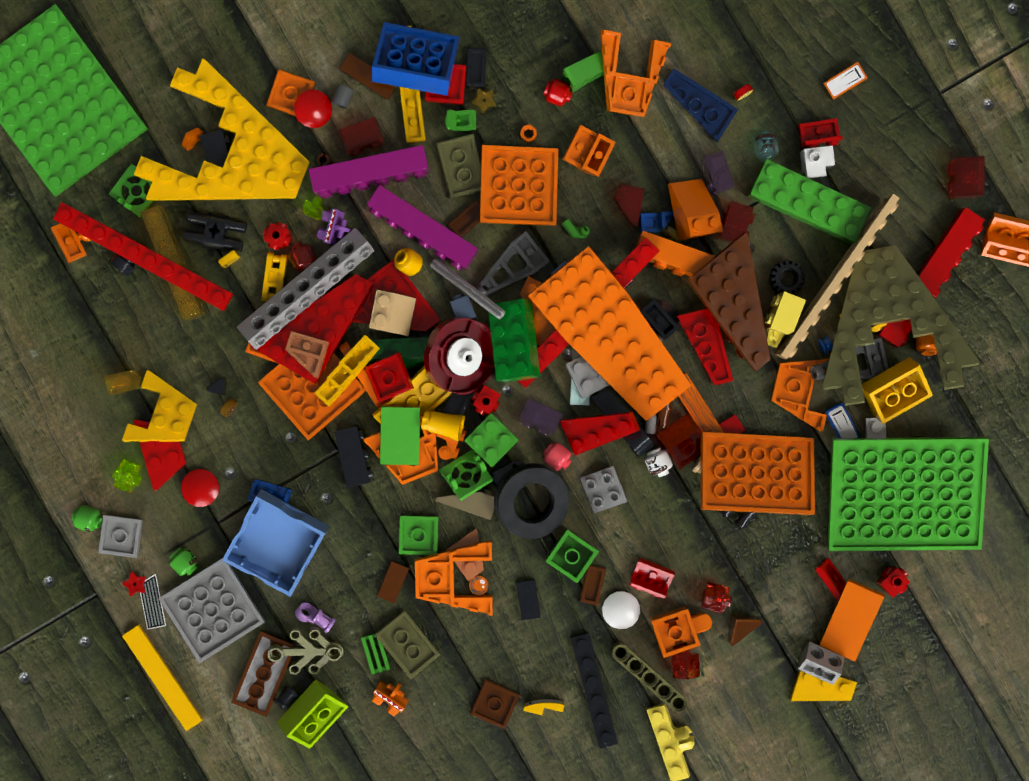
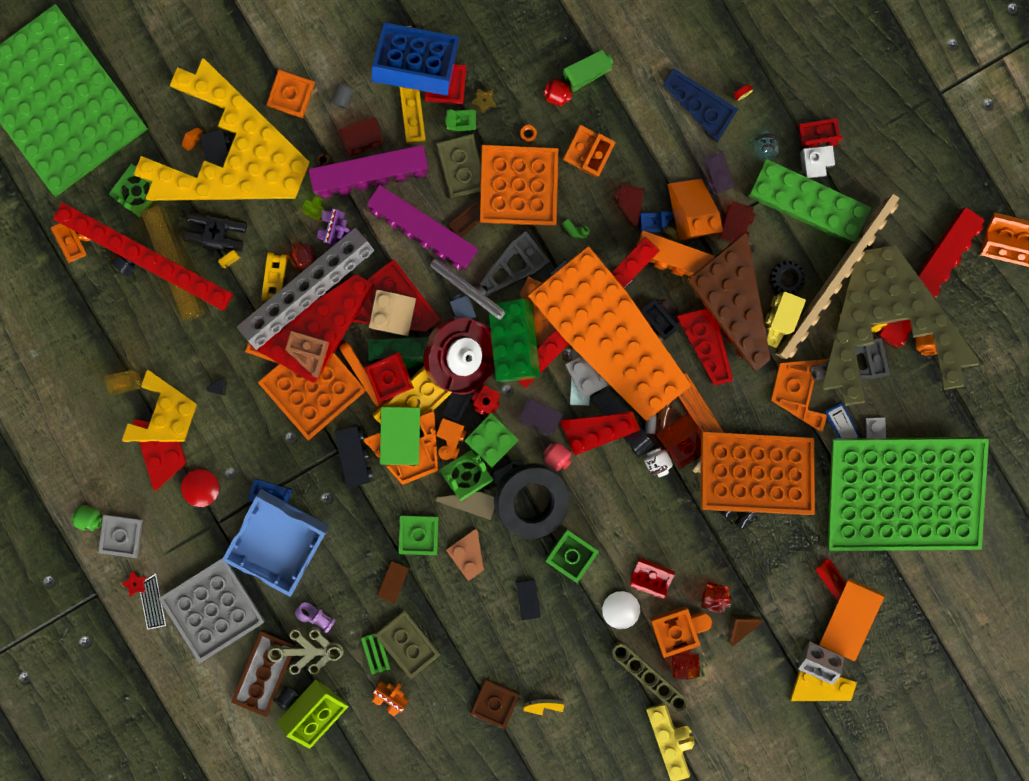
(127, 476): clear neon green brick -> none
(162, 677): yellow tile -> none
(183, 561): bright green head -> none
(229, 407): pearl gold tile -> none
(284, 238): red brick -> none
(313, 108): red dish -> none
(347, 370): yellow slope -> none
(363, 74): reddish brown tile -> none
(408, 261): yellow head -> none
(436, 577): orange wing -> none
(443, 424): yellow plant -> none
(476, 67): black tile -> none
(478, 585): orange tile -> none
(592, 585): reddish brown tile -> none
(594, 690): black plate -> none
(603, 489): light grey hinge -> none
(627, 92): orange wing -> none
(732, 425): red tile -> none
(825, 345): blue bush -> none
(845, 80): white slope -> none
(893, 587): red brick -> none
(896, 390): yellow brick -> none
(966, 177): clear red slope -> none

